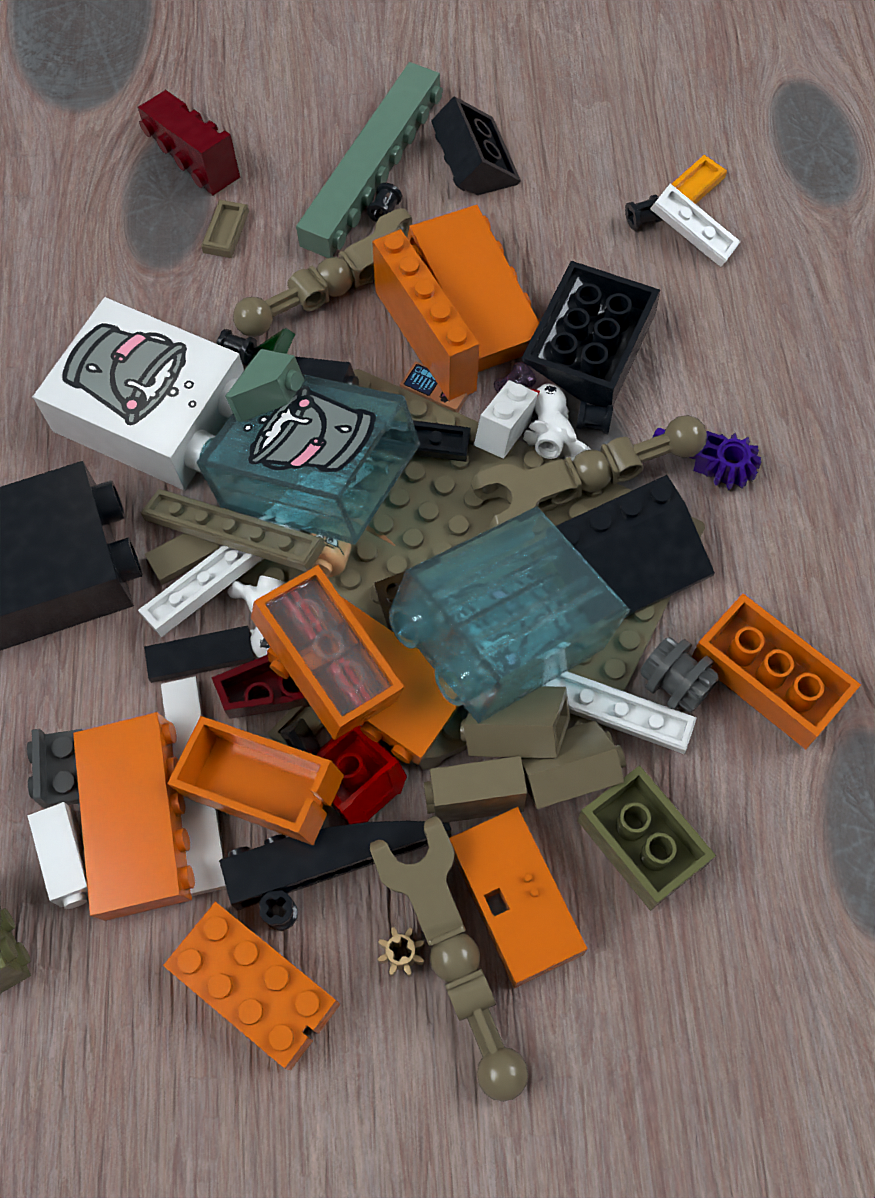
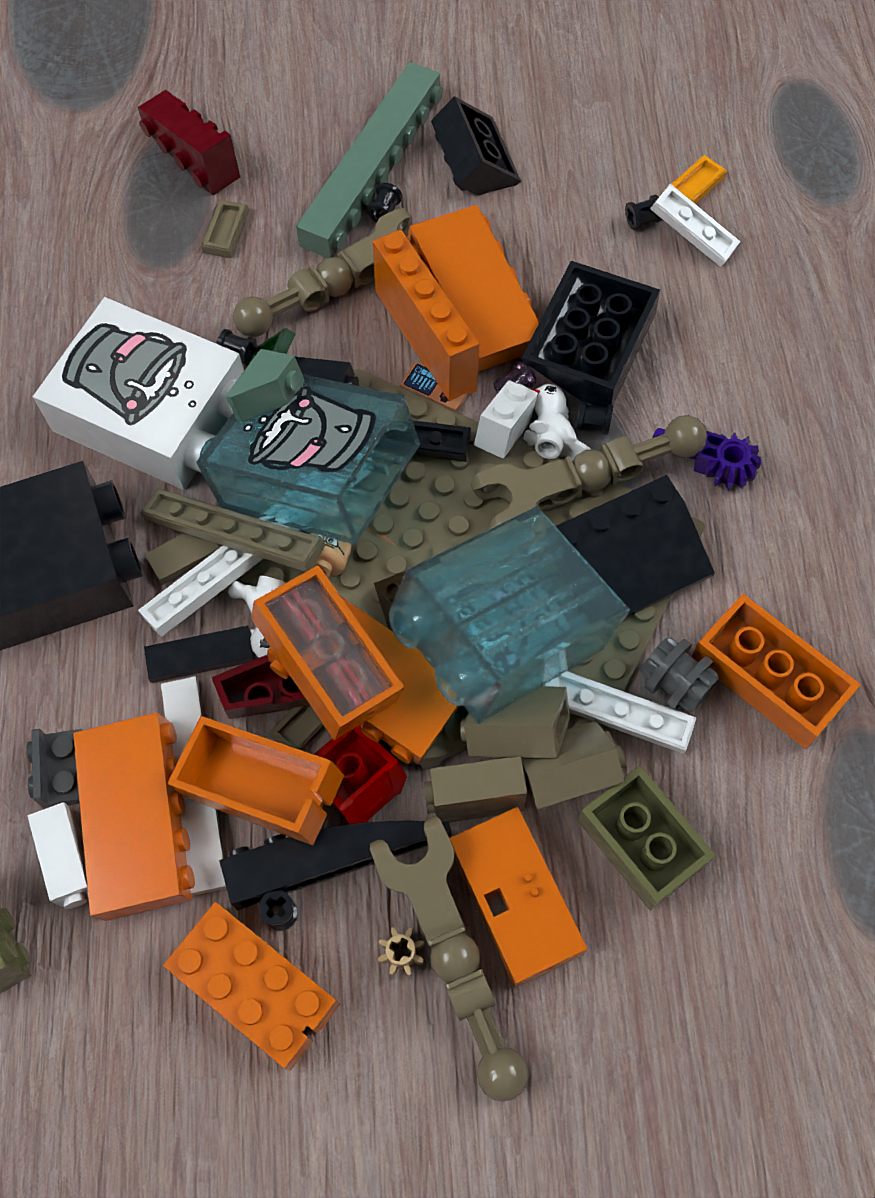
(300, 737): black slope -> none

